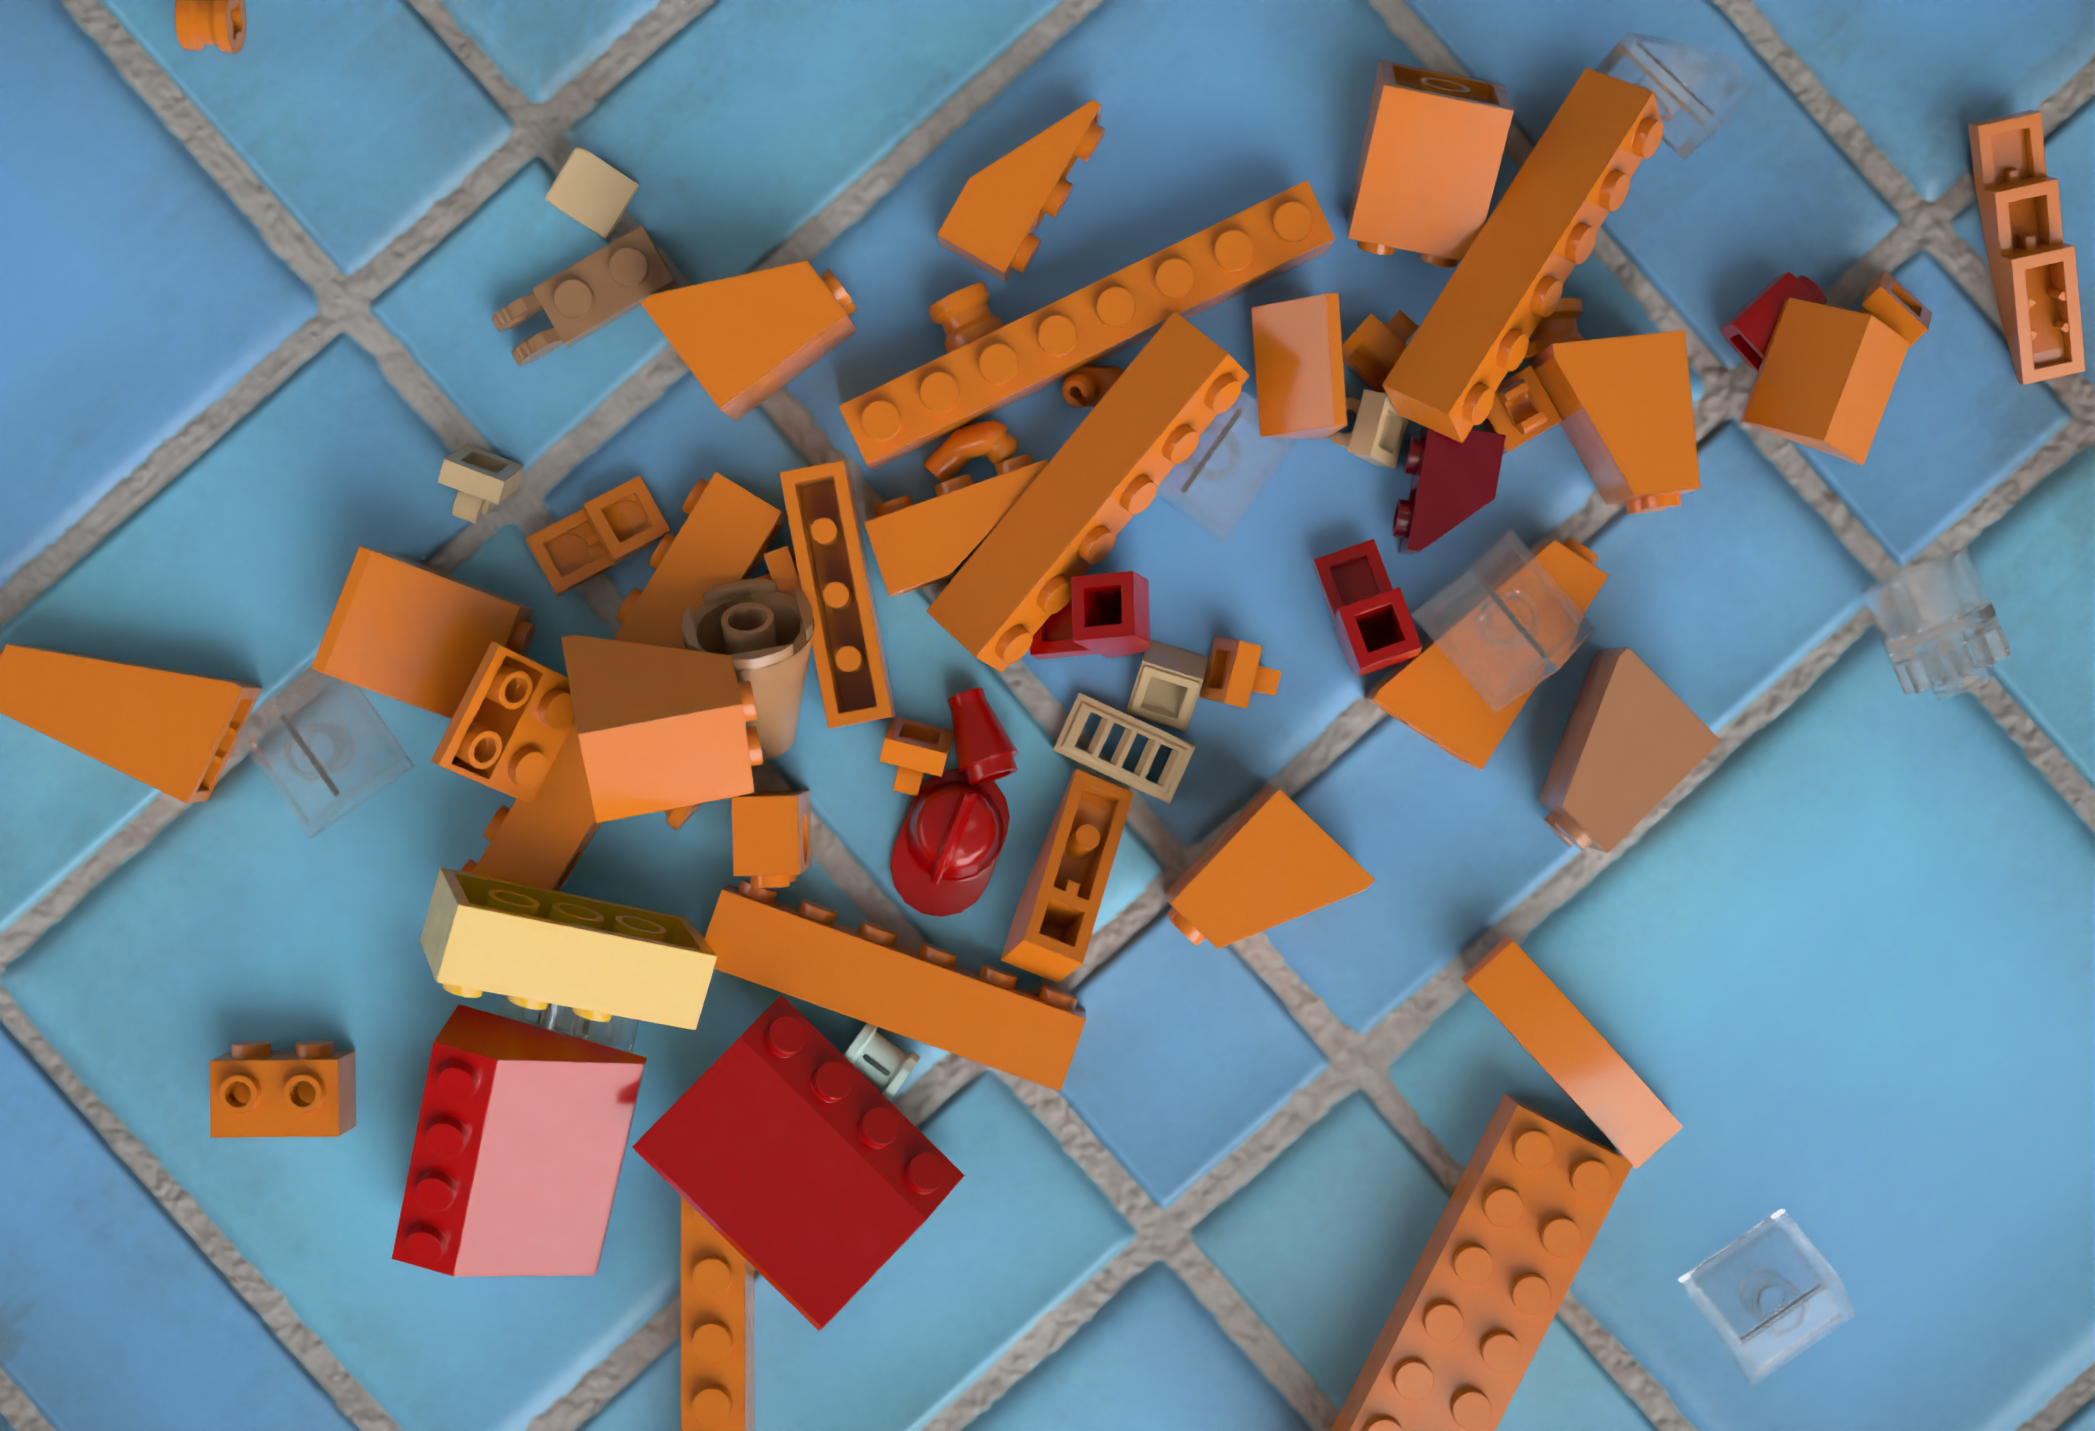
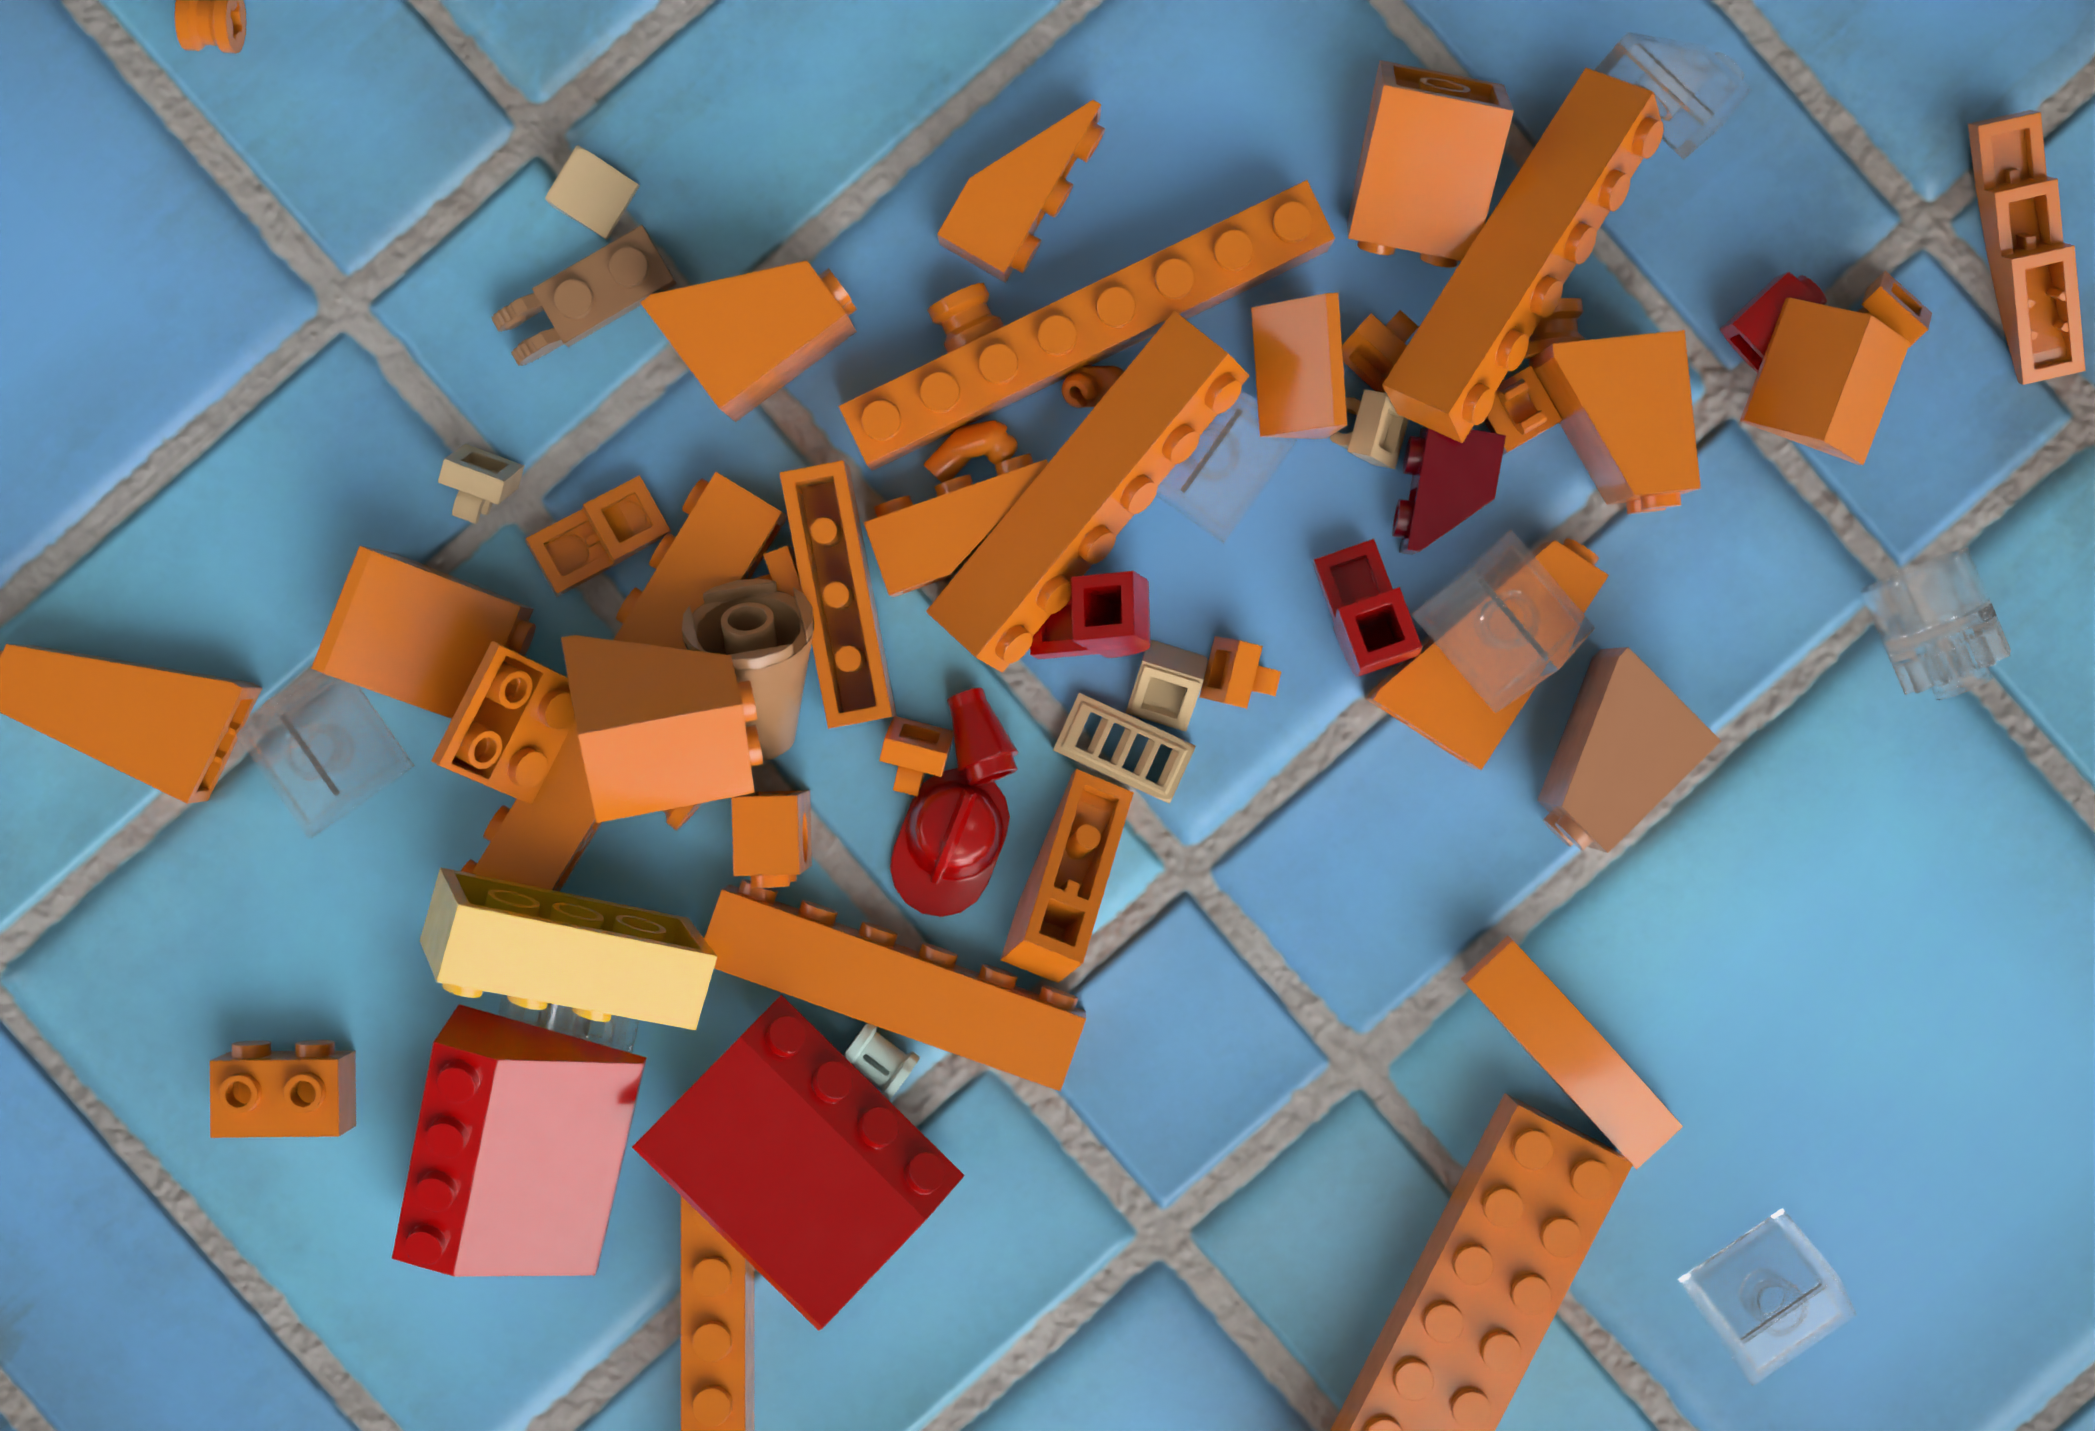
(1262, 874): orange slope -> none

